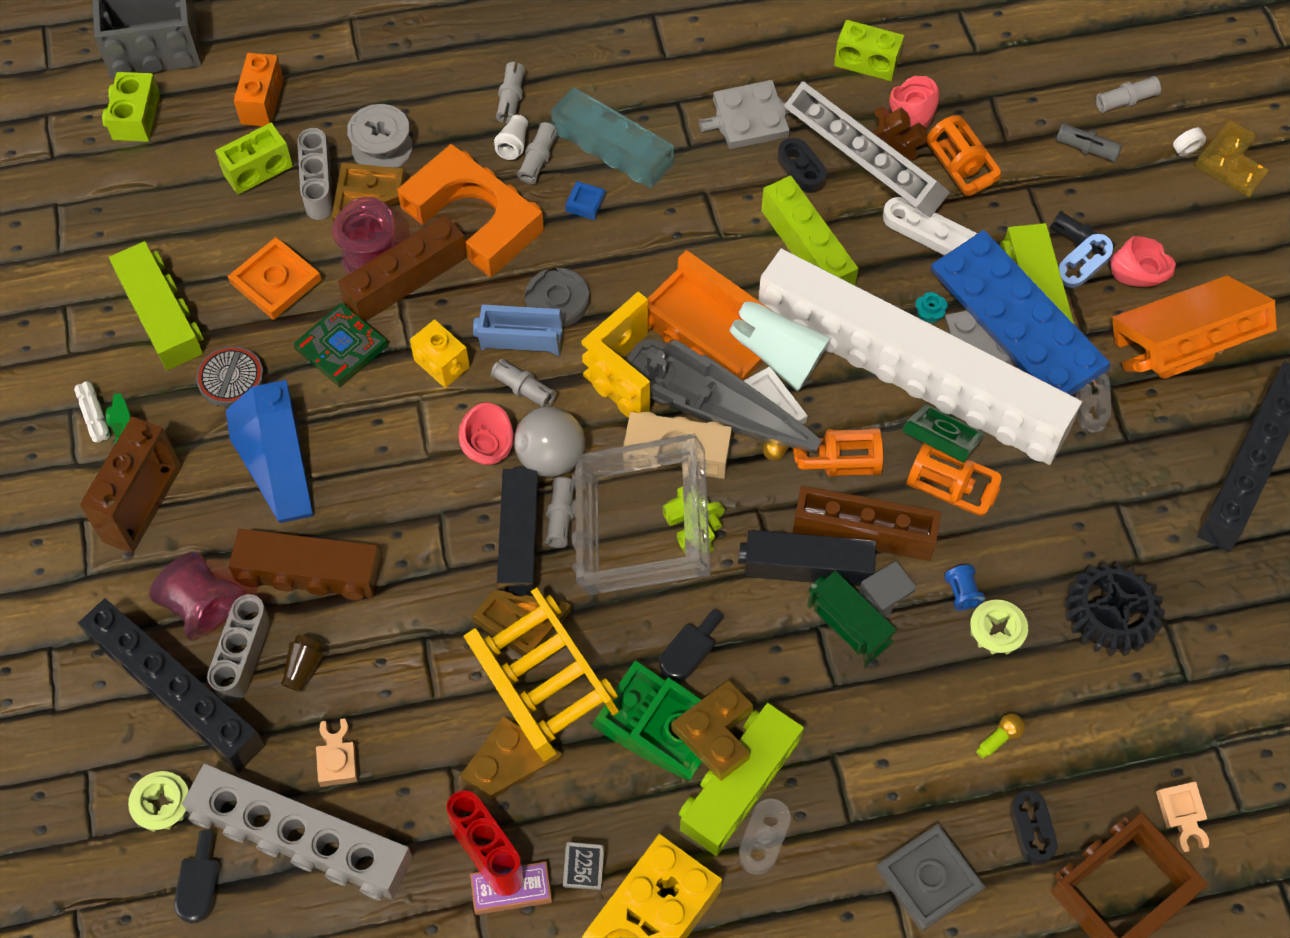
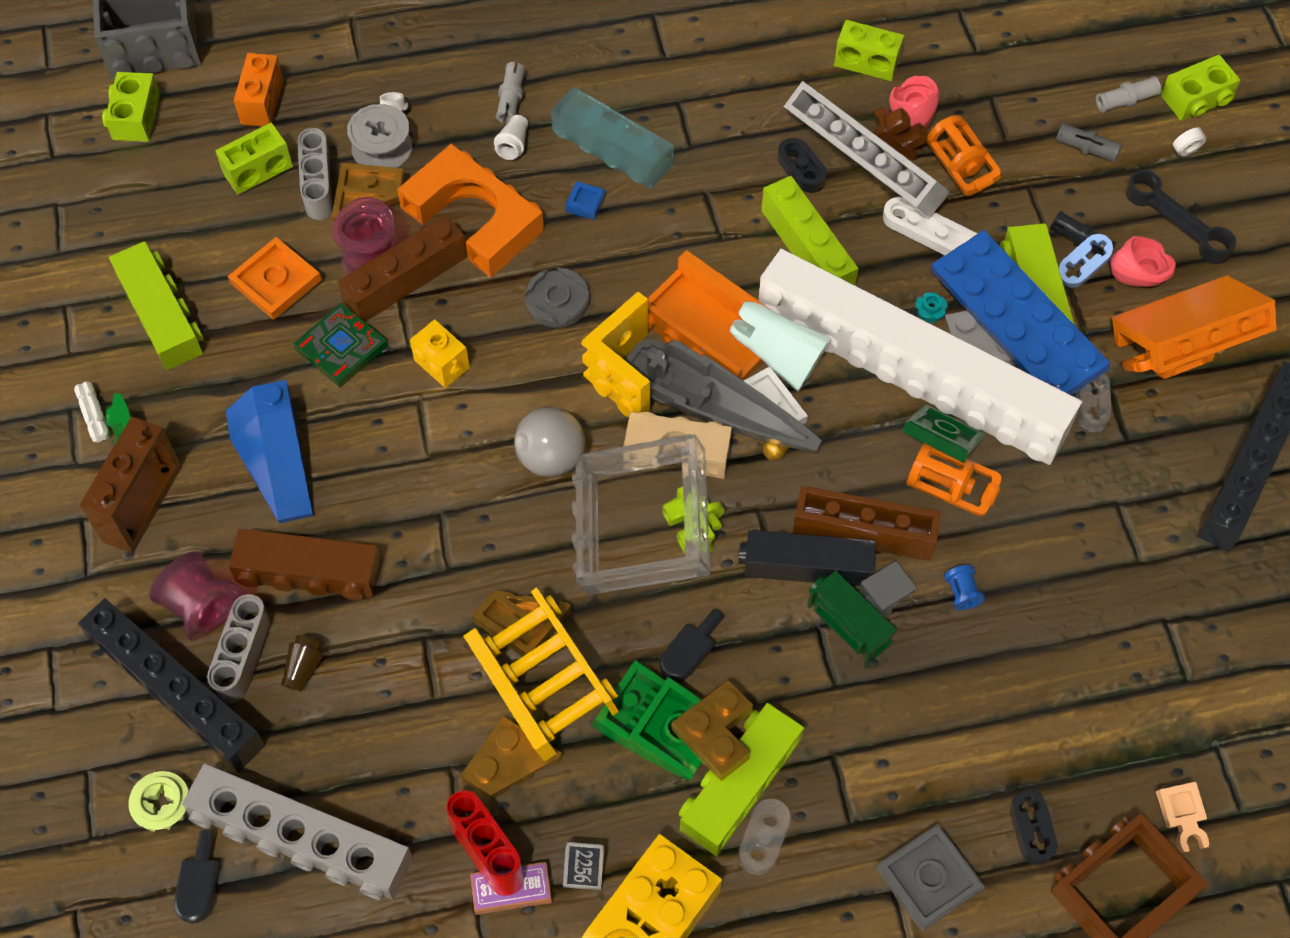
(228, 375): tile -> none
(337, 759): light nougat plate -> none
(394, 99): none -> white plate
(486, 434): coral hair -> none
(518, 531): black brick -> none
(519, 328): medium blue window -> none
(523, 383): light grey pin -> none
(537, 153): light grey pin -> none
(560, 512): light grey pin -> none
(748, 115): light grey plate -> none
(837, 465): orange piece -> none
(997, 612): yellowish green gear -> none
(1009, 728): piece -> none
(1108, 617): black gear -> none
(1180, 216): none -> black piece
(1200, 87): none -> lime brick
(1226, 161): clear yellow plate -> none

